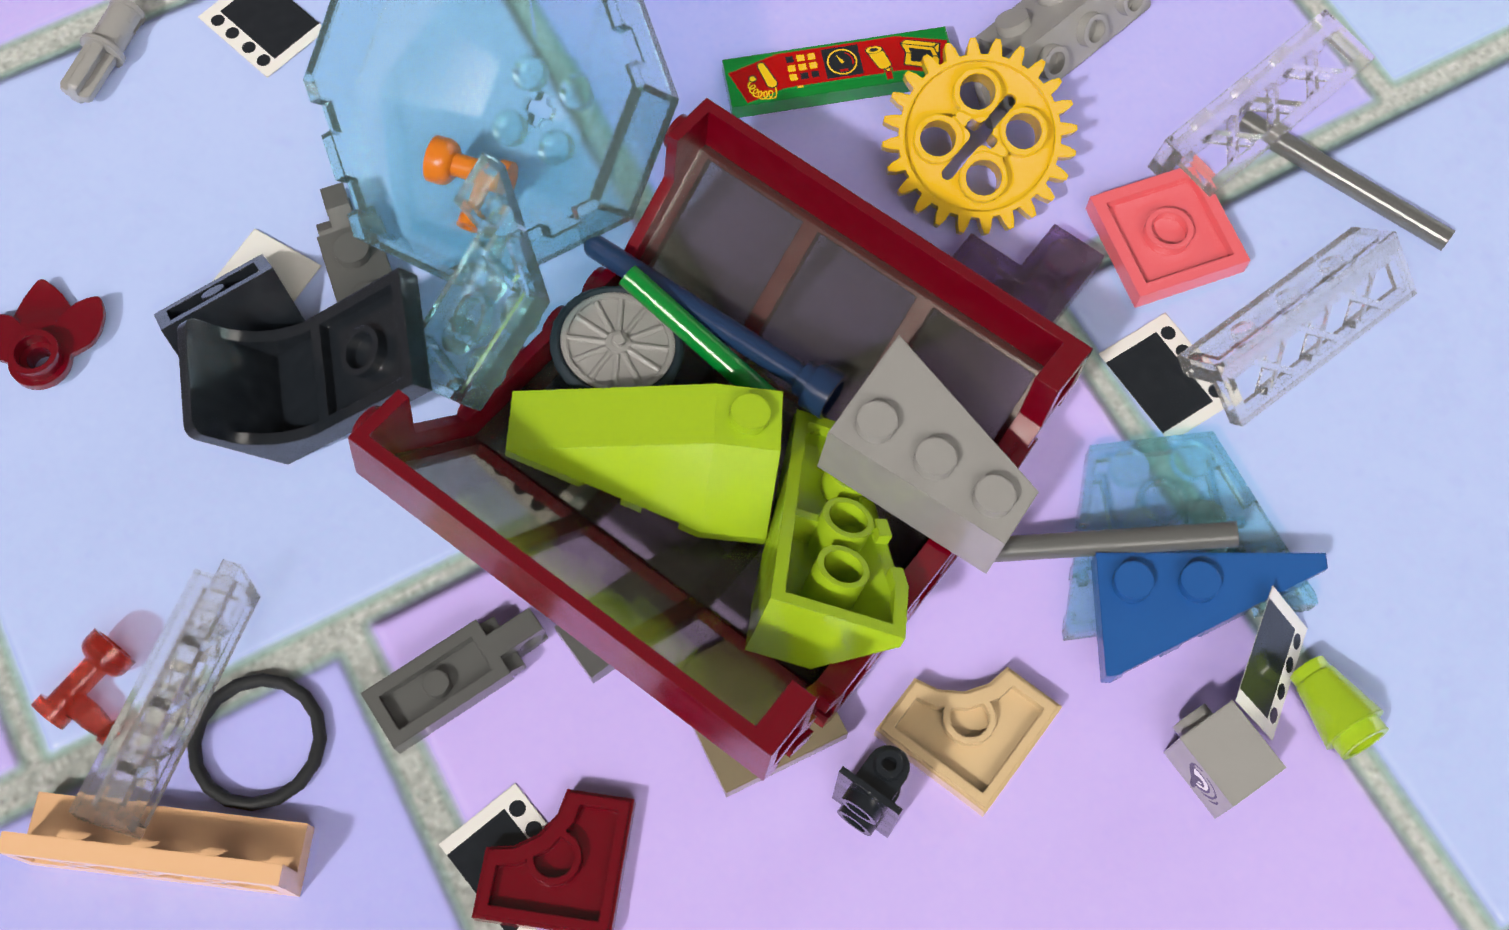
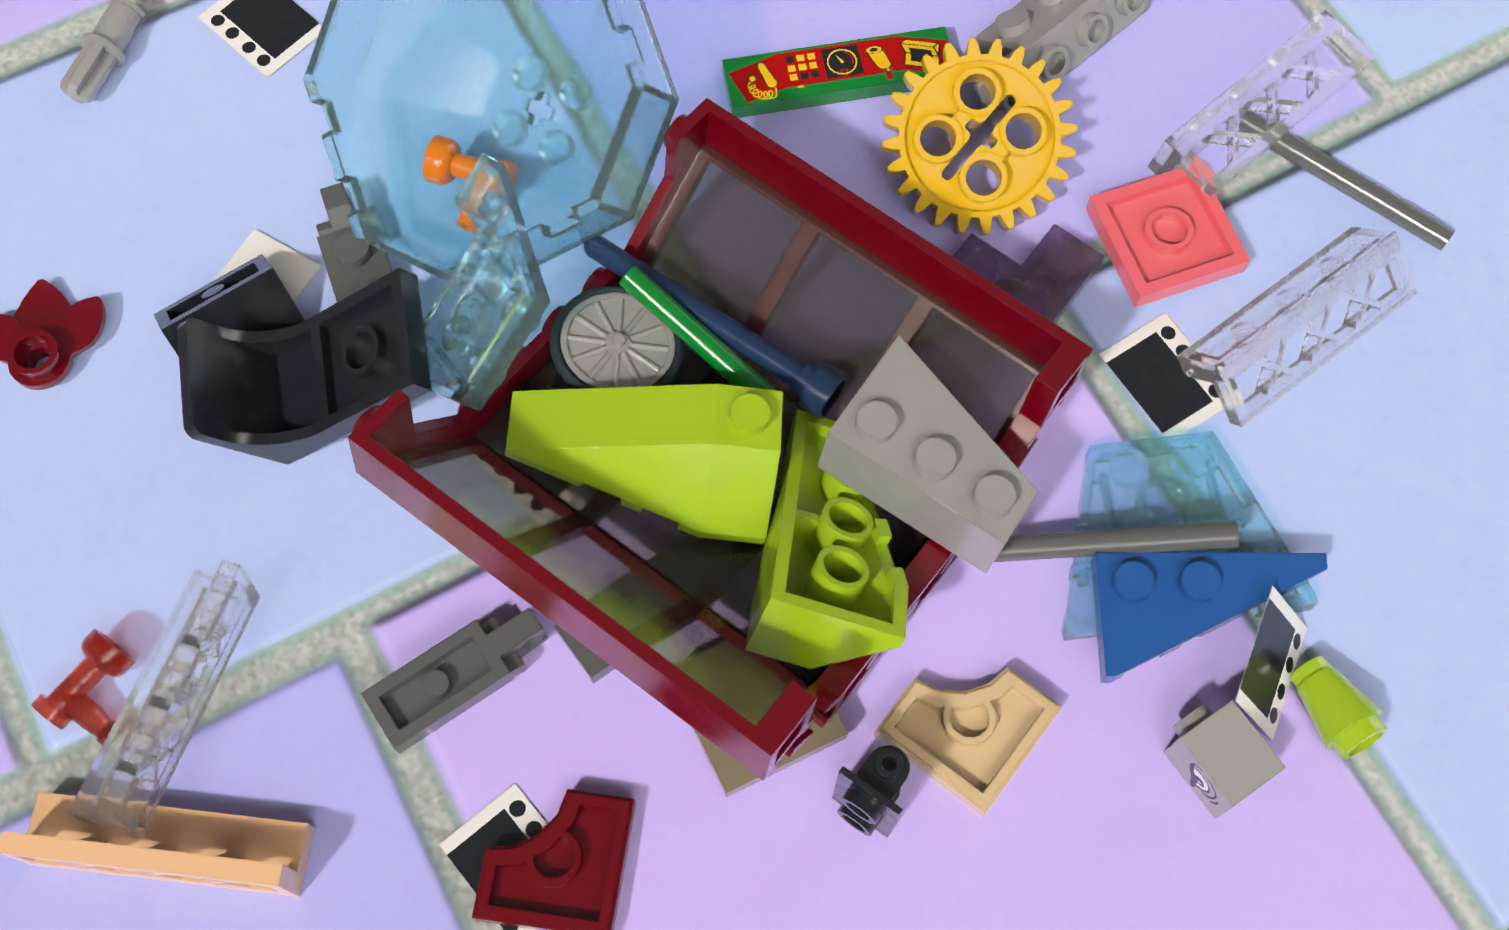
(278, 797): black piece -> none

